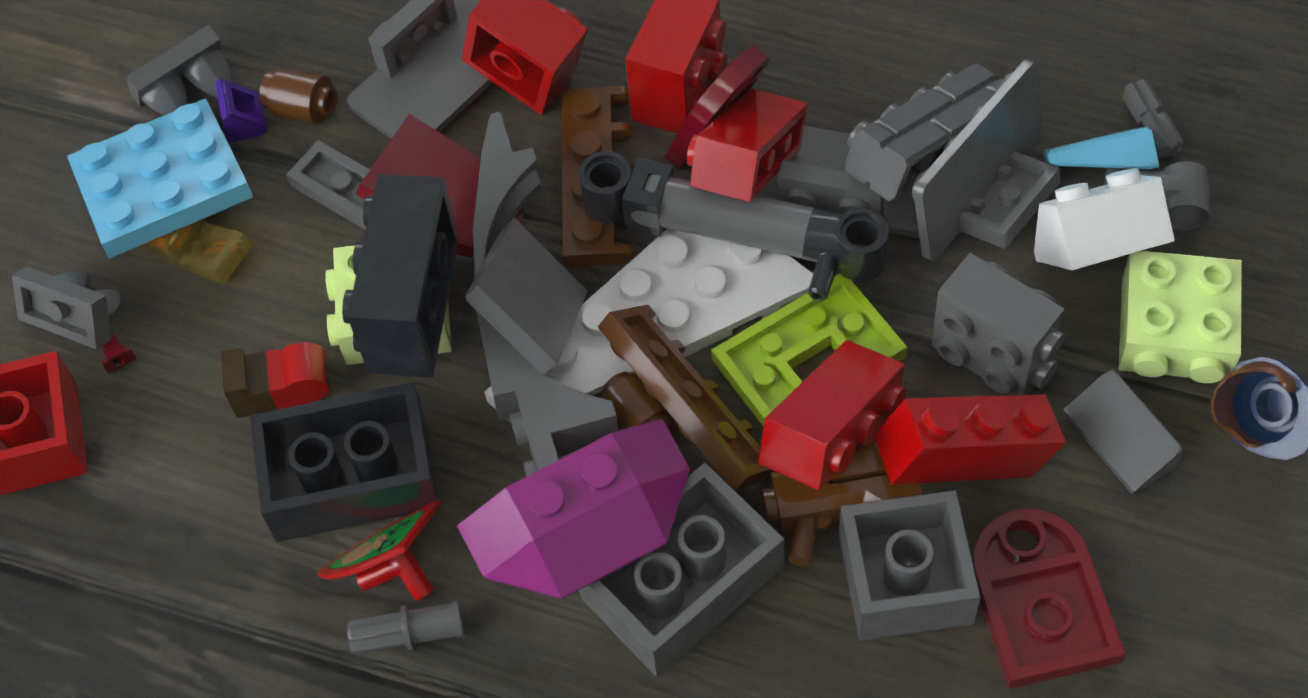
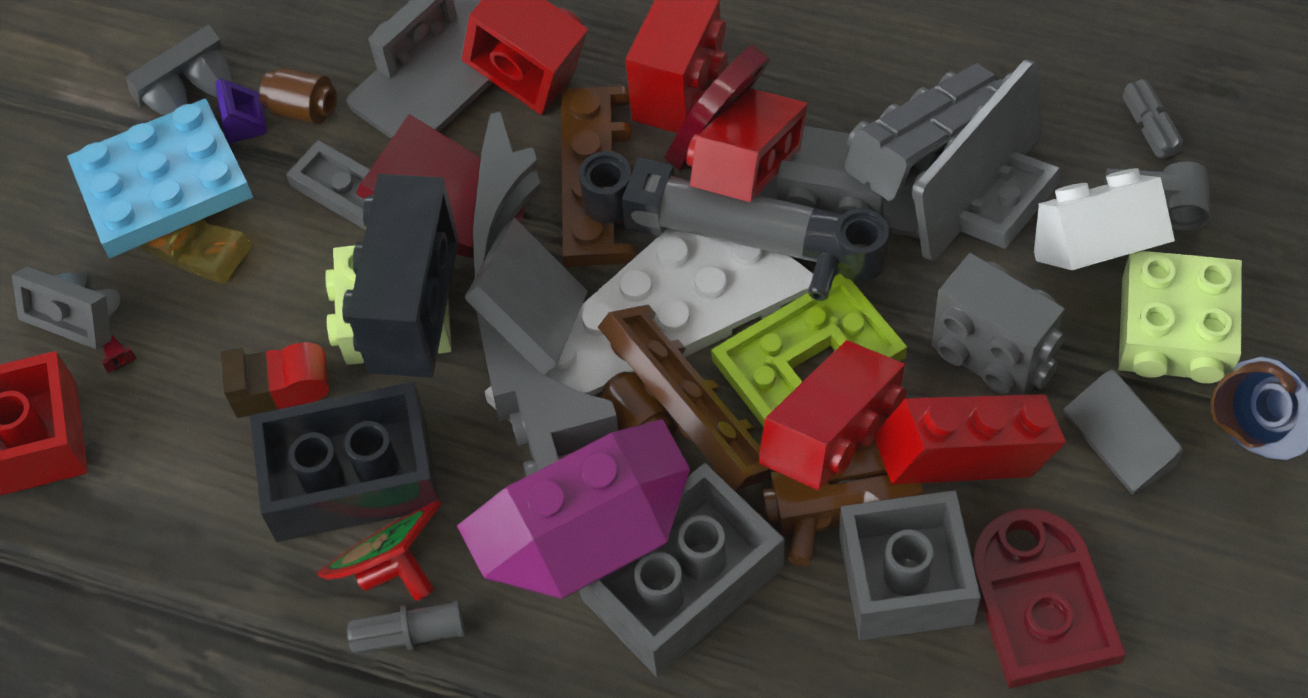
(1118, 150): medium azure slope -> none

